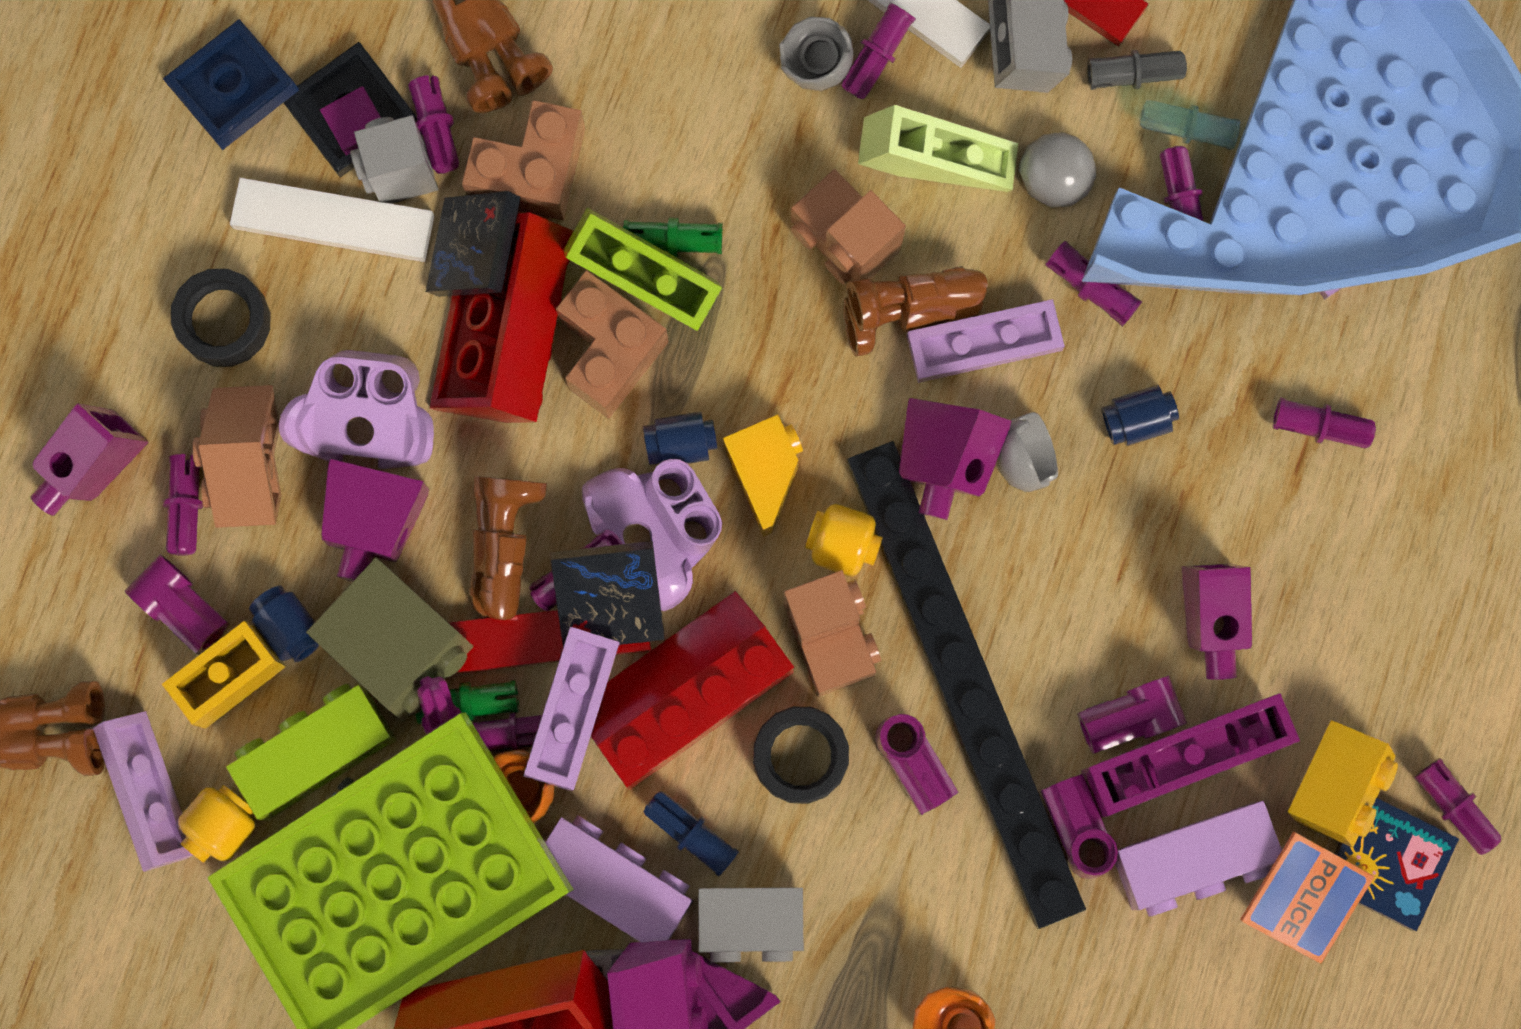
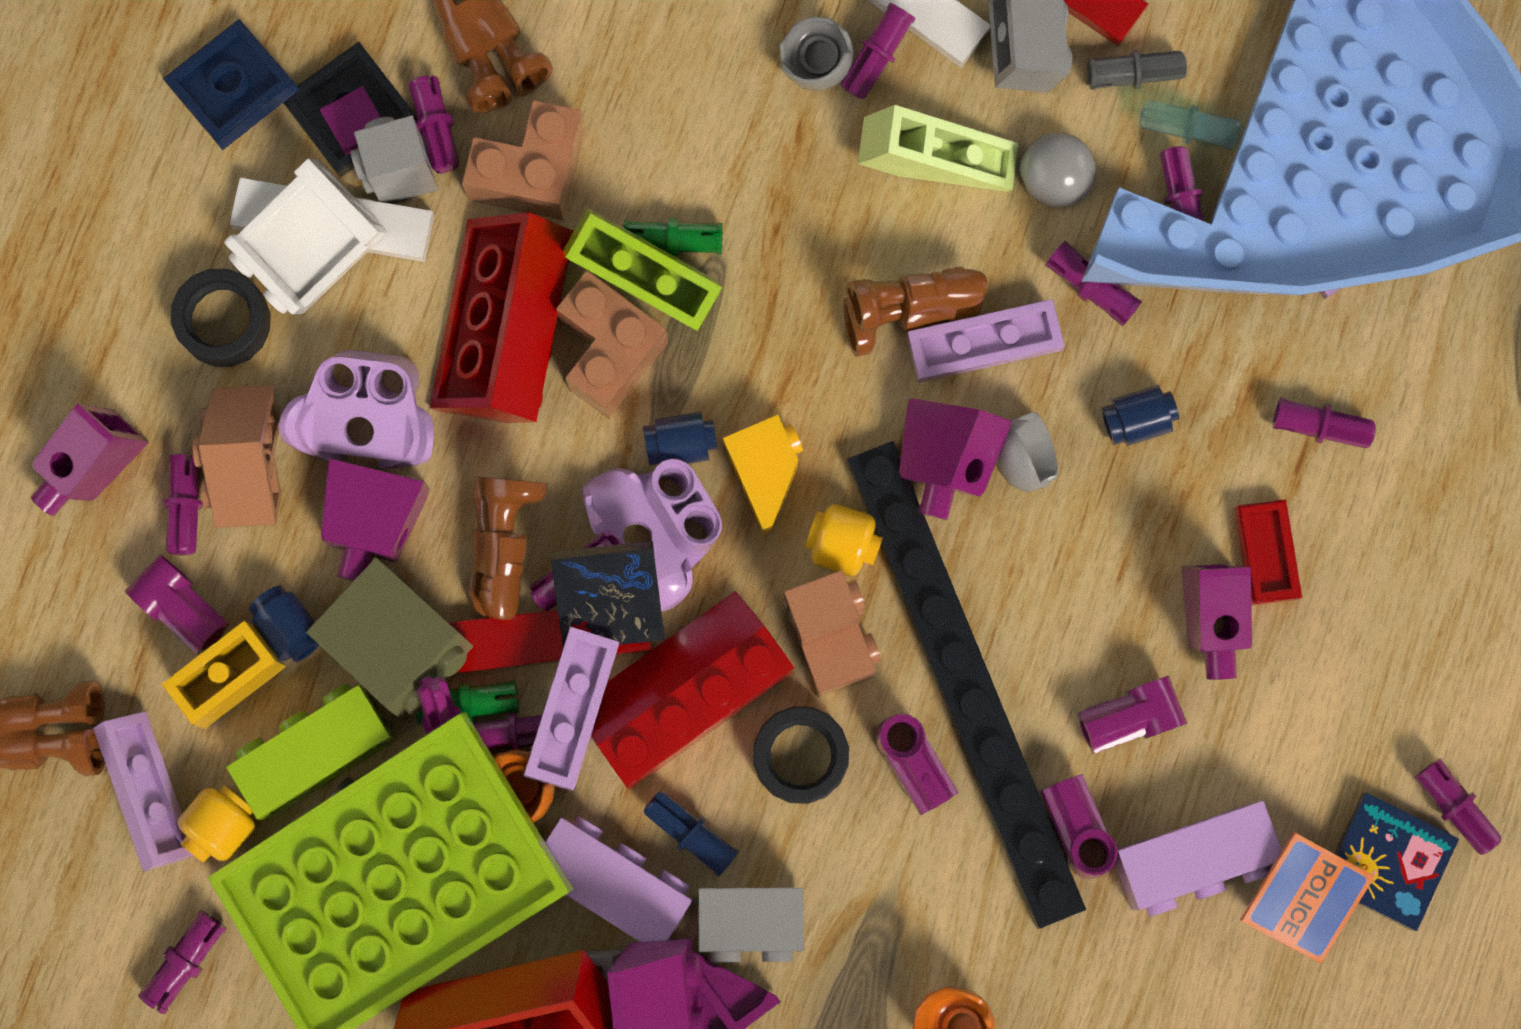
(182, 962): none -> magenta pin
(304, 239): none -> white panel
(473, 244): black tile -> none
(848, 229): nougat brick -> none
(1190, 755): magenta brick -> none
(1269, 551): none -> red tile
(1344, 784): yellow brick -> none

